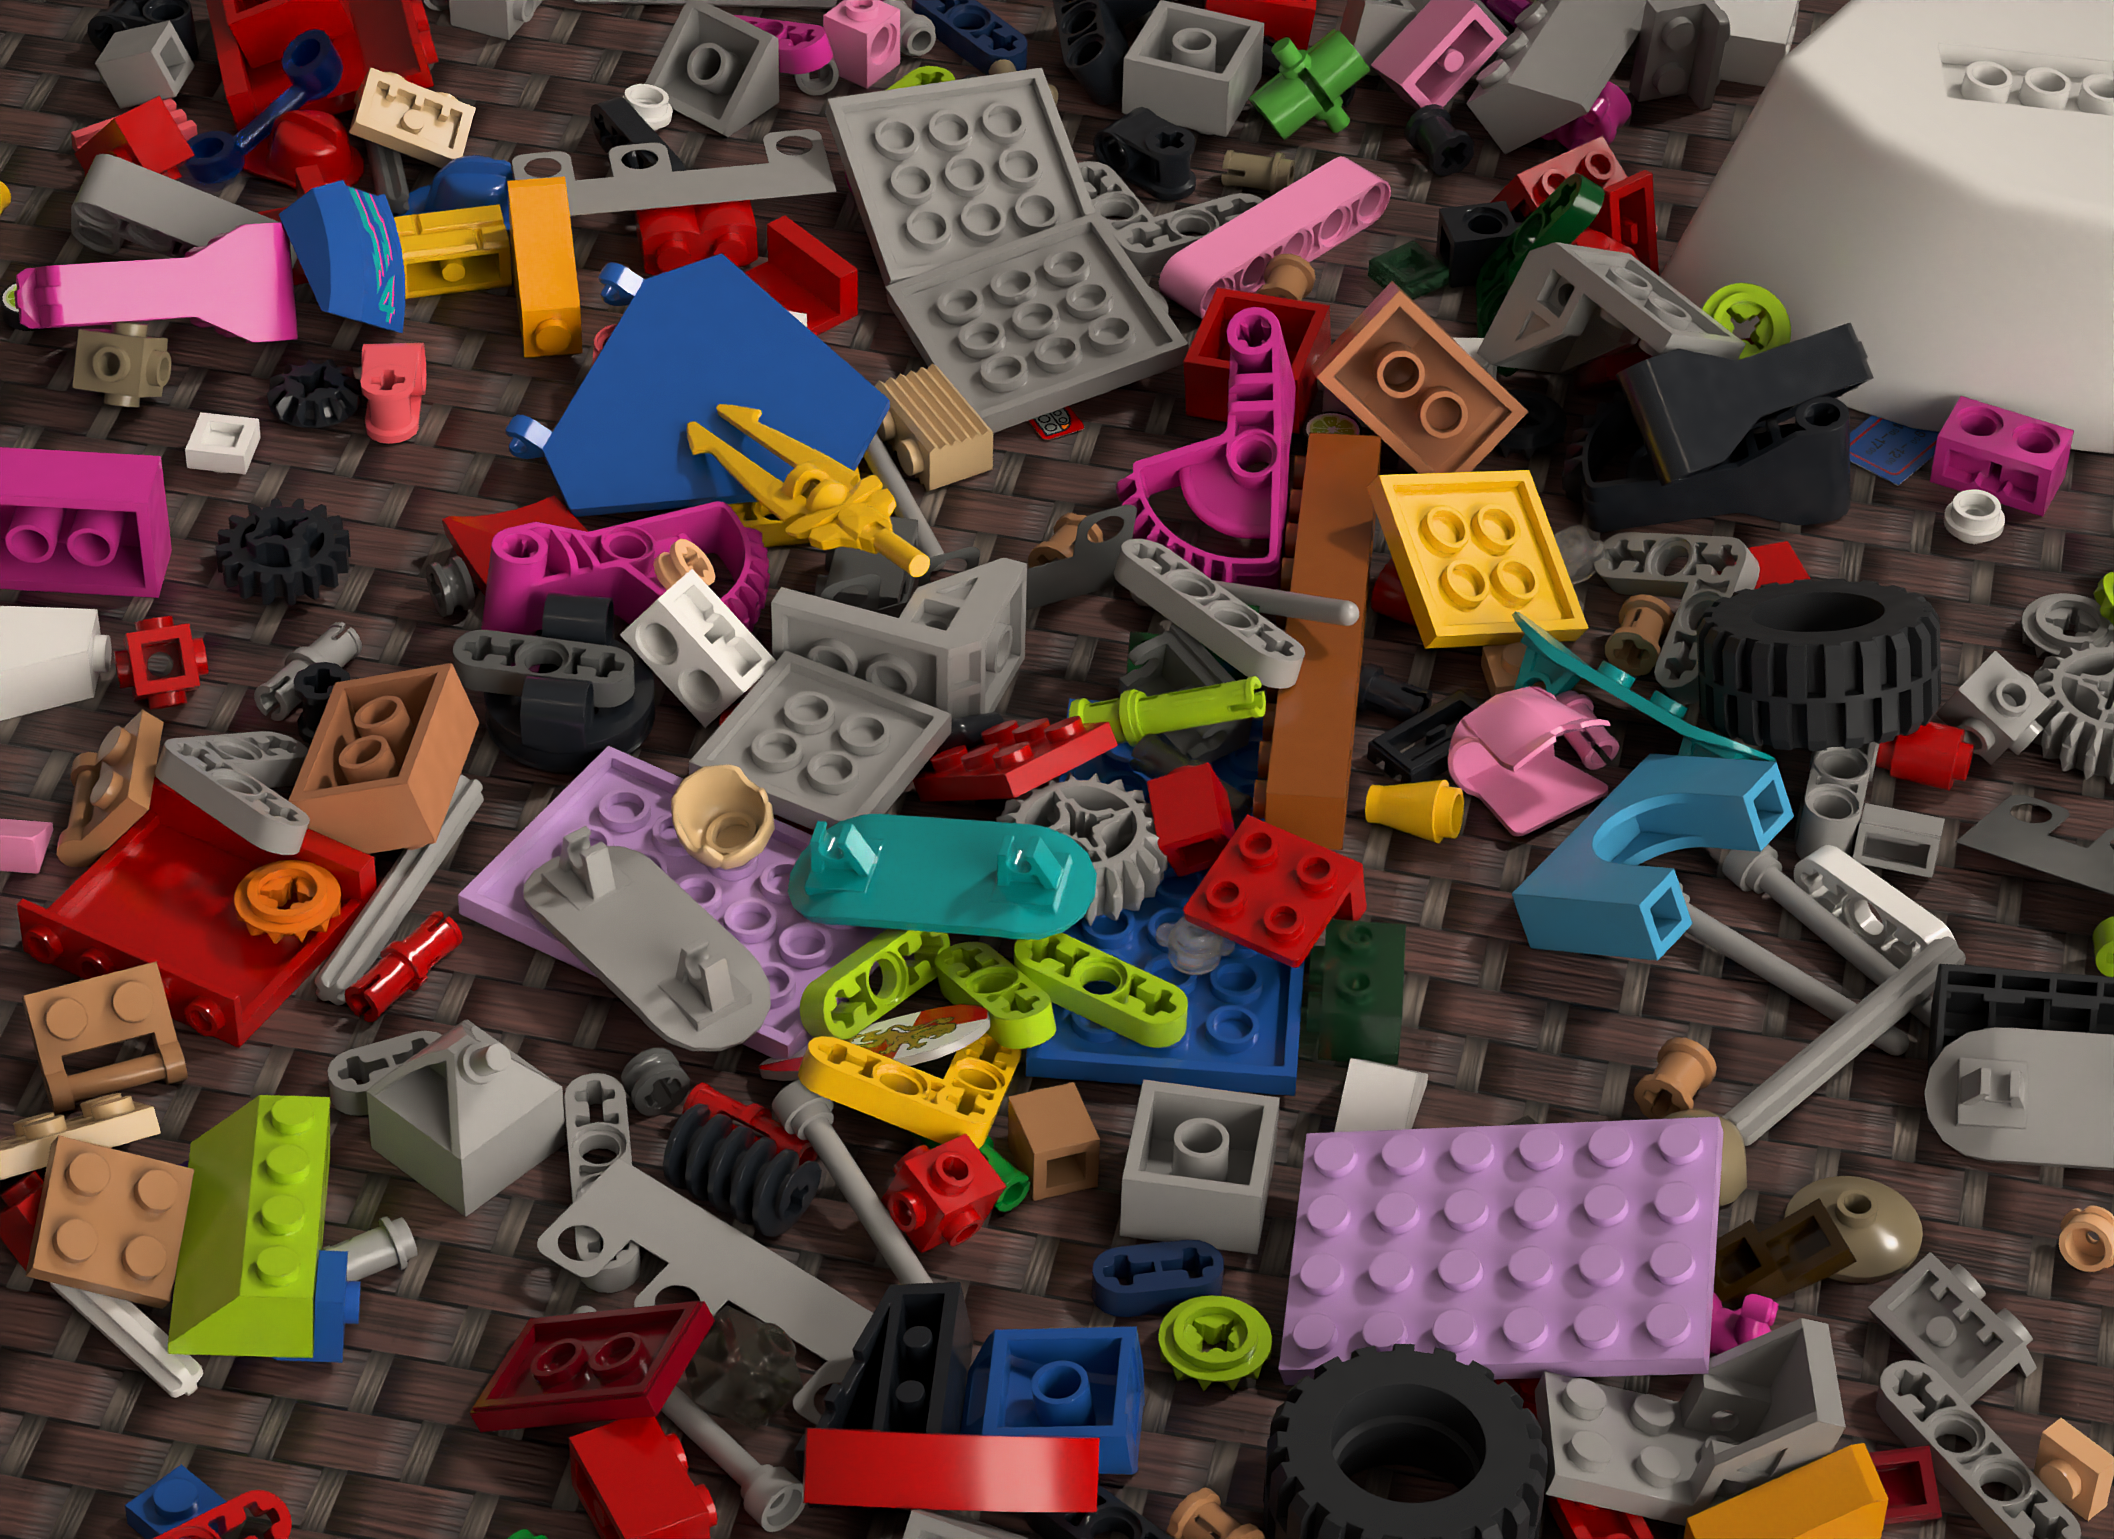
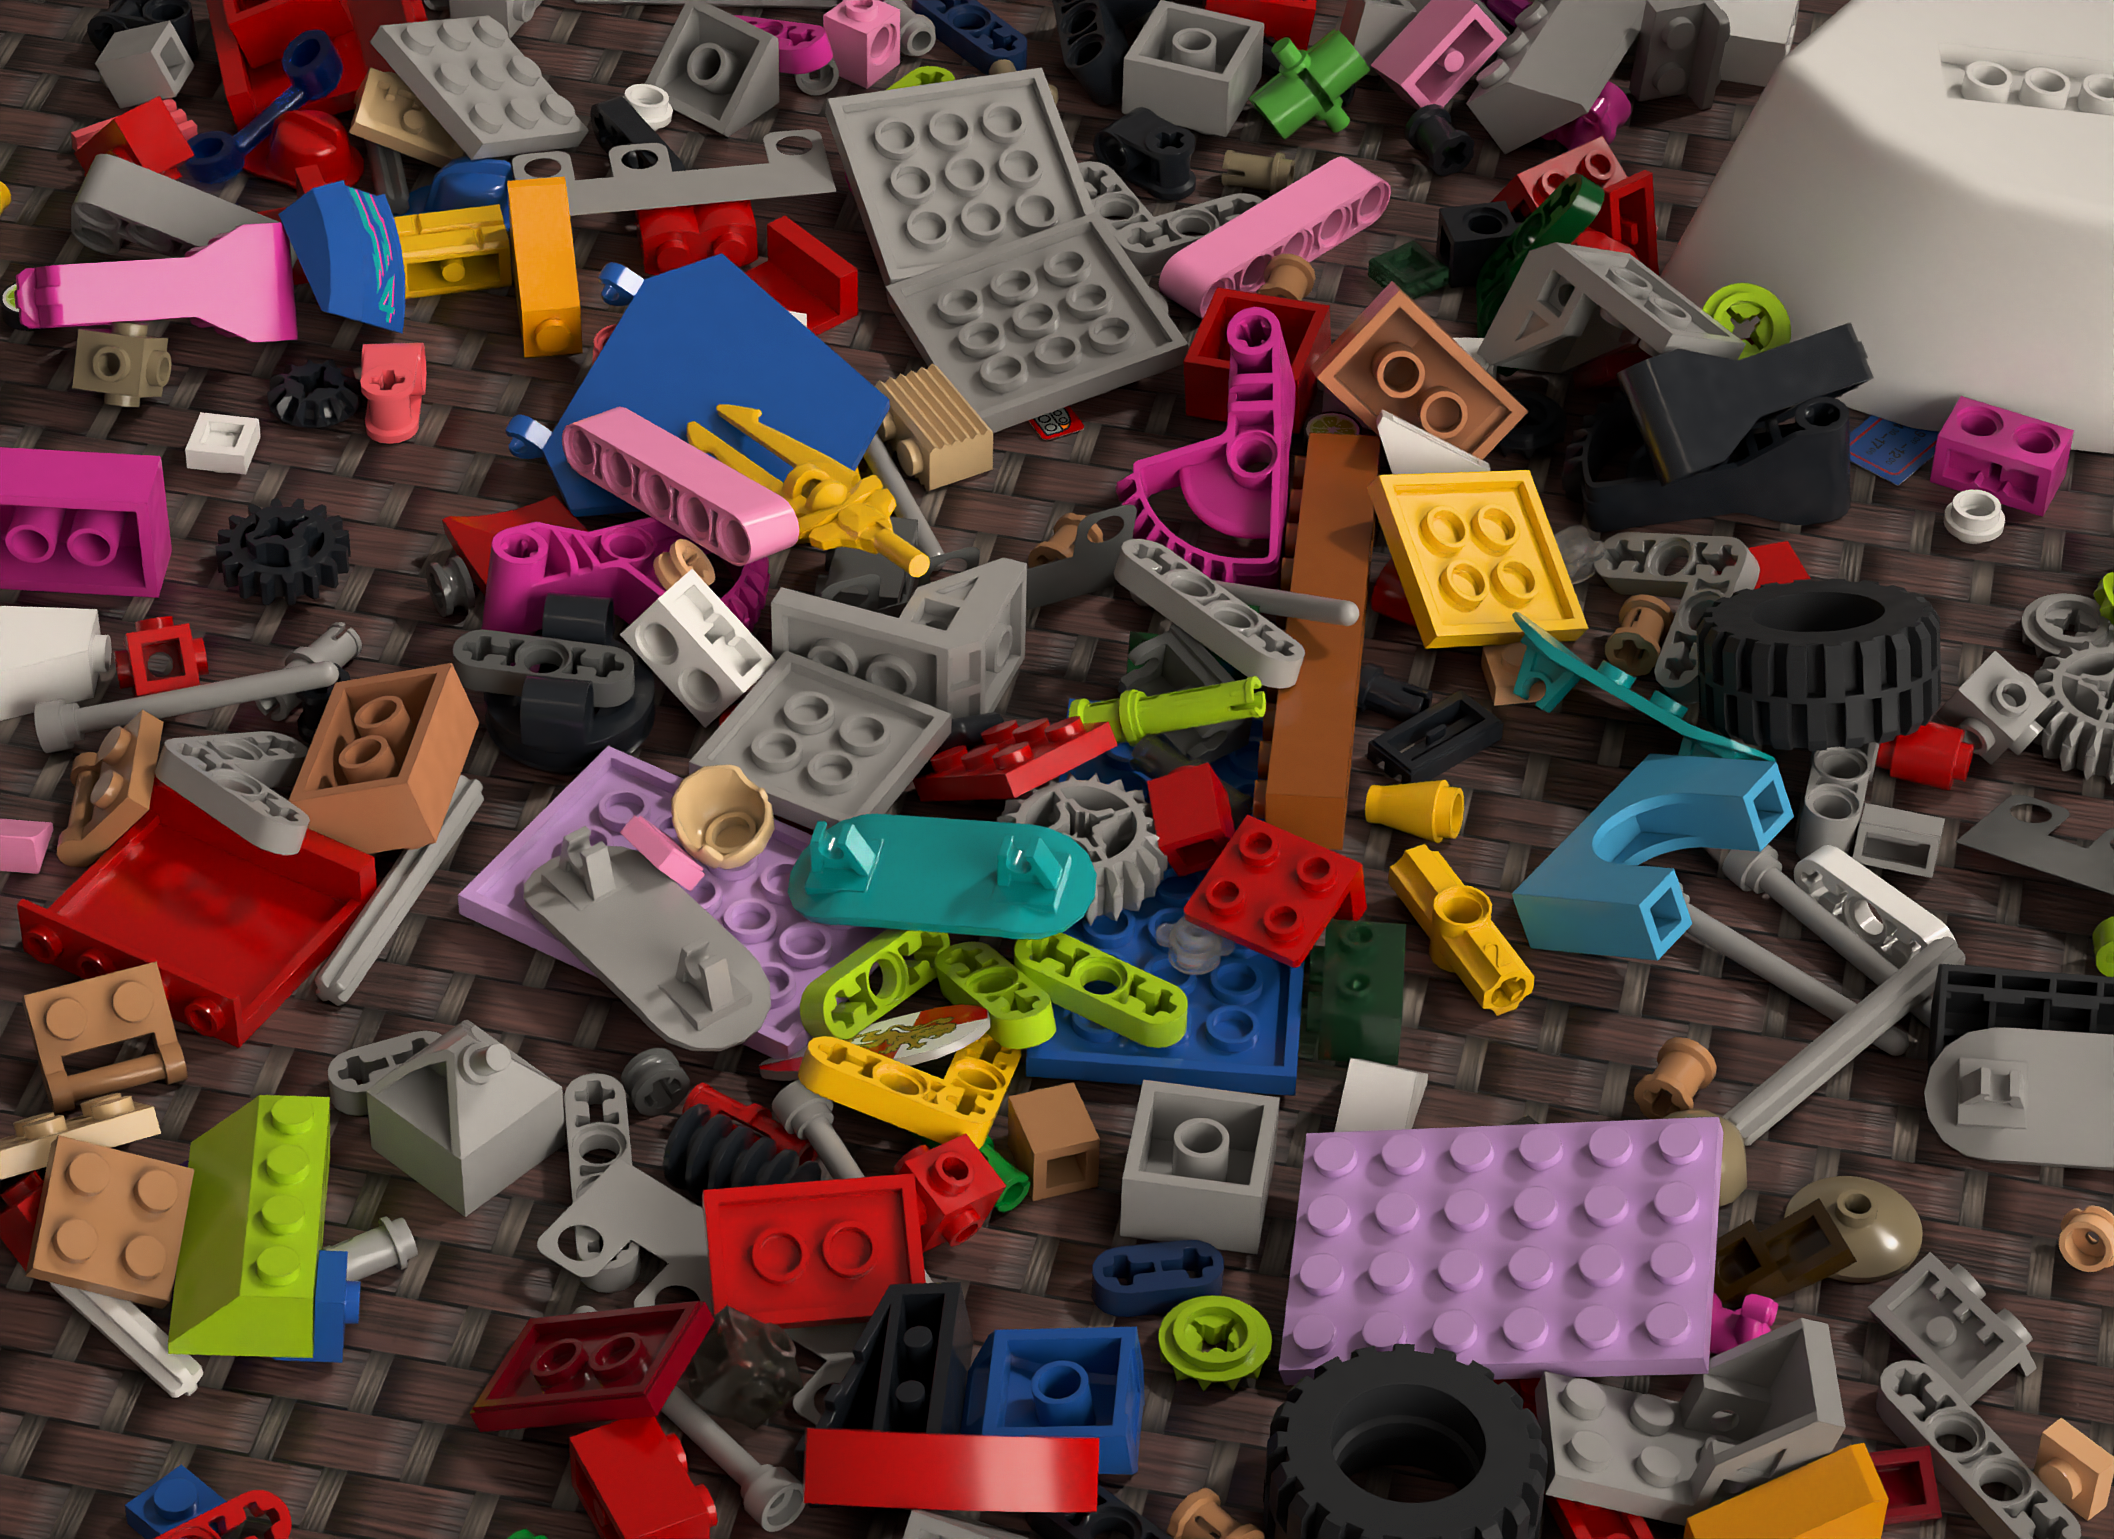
(62, 723): none -> light grey piece
(274, 884): orange gear -> none
(403, 966): red pin -> none
(480, 86): none -> light grey plate
(663, 852): none -> bright pink tile
(680, 486): none -> bright pink beam
(812, 1248): none -> red plate
(1419, 452): none -> white slope
(1461, 930): none -> yellow piece
(1510, 763): bright pink piece -> none
(1584, 740): bright pink pin -> none

